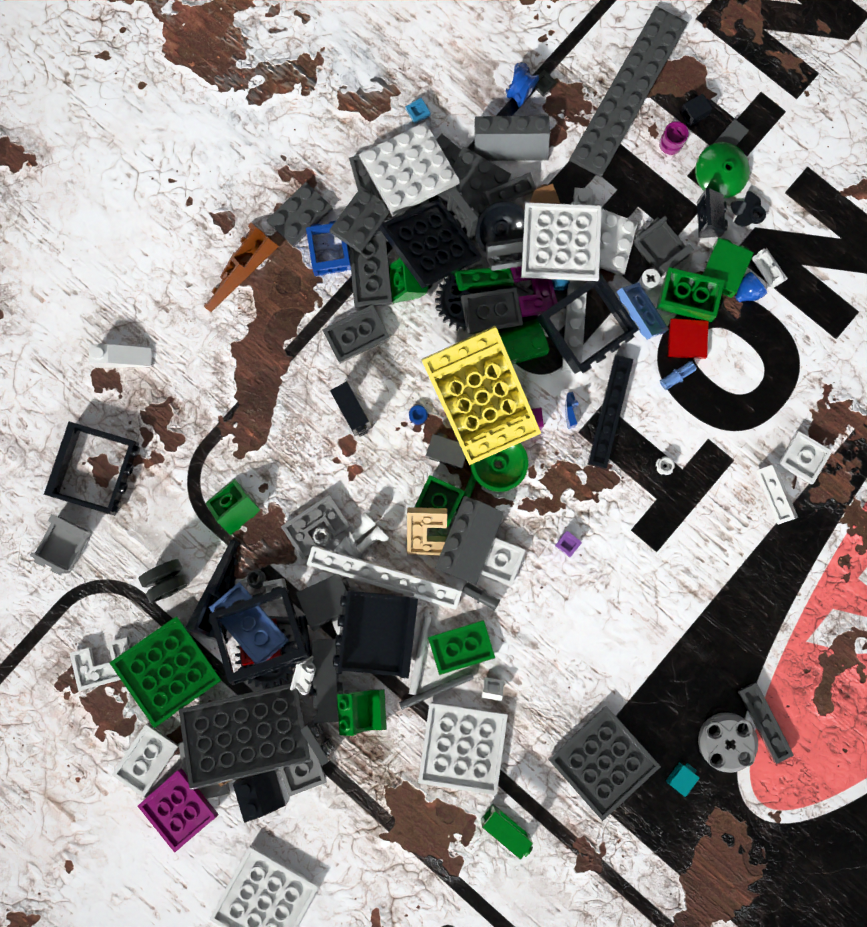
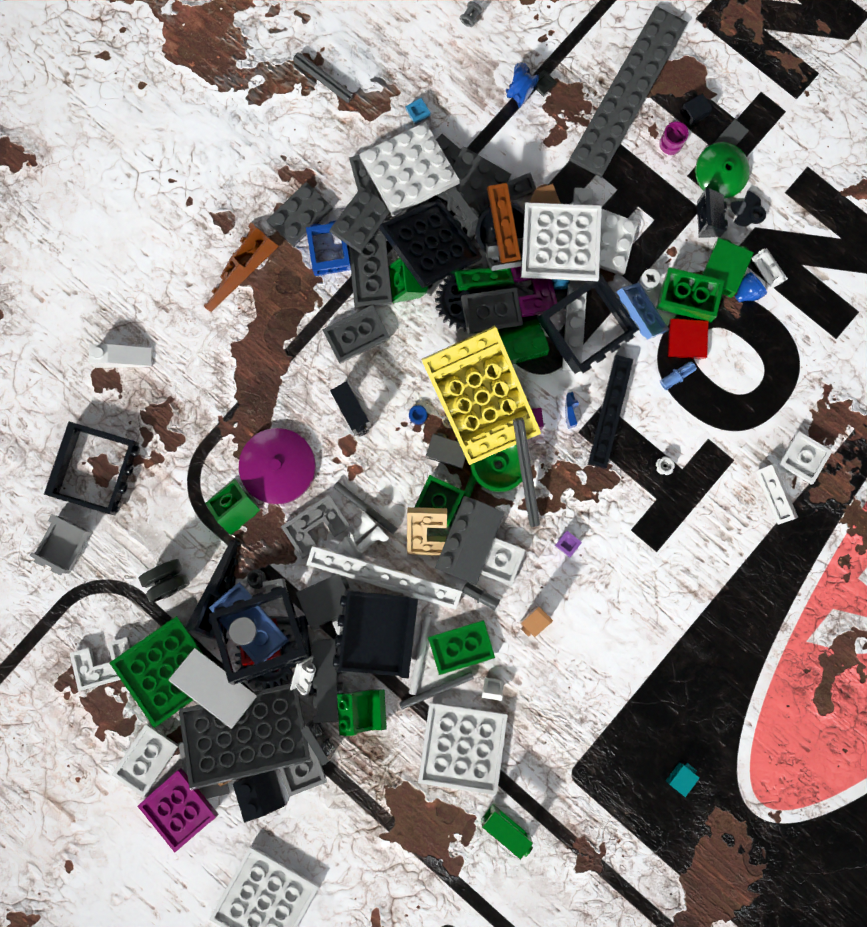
(210, 688): none -> white tile
(242, 631): none -> light grey piece
(277, 466): none -> magenta dish
(319, 530): white plate -> none
(323, 77): none -> dark grey axle
(366, 508): none -> dark grey bar
(475, 9): none -> dark grey bush
(503, 223): none -> dark orange plate
(512, 137): dark grey slope -> none
(526, 472): none -> dark grey axle
(535, 622): none -> medium nougat slope
(604, 763): dark grey plate -> none
(661, 246): dark grey panel -> none
(728, 742): light grey piece -> none
(765, 723): dark grey plate -> none

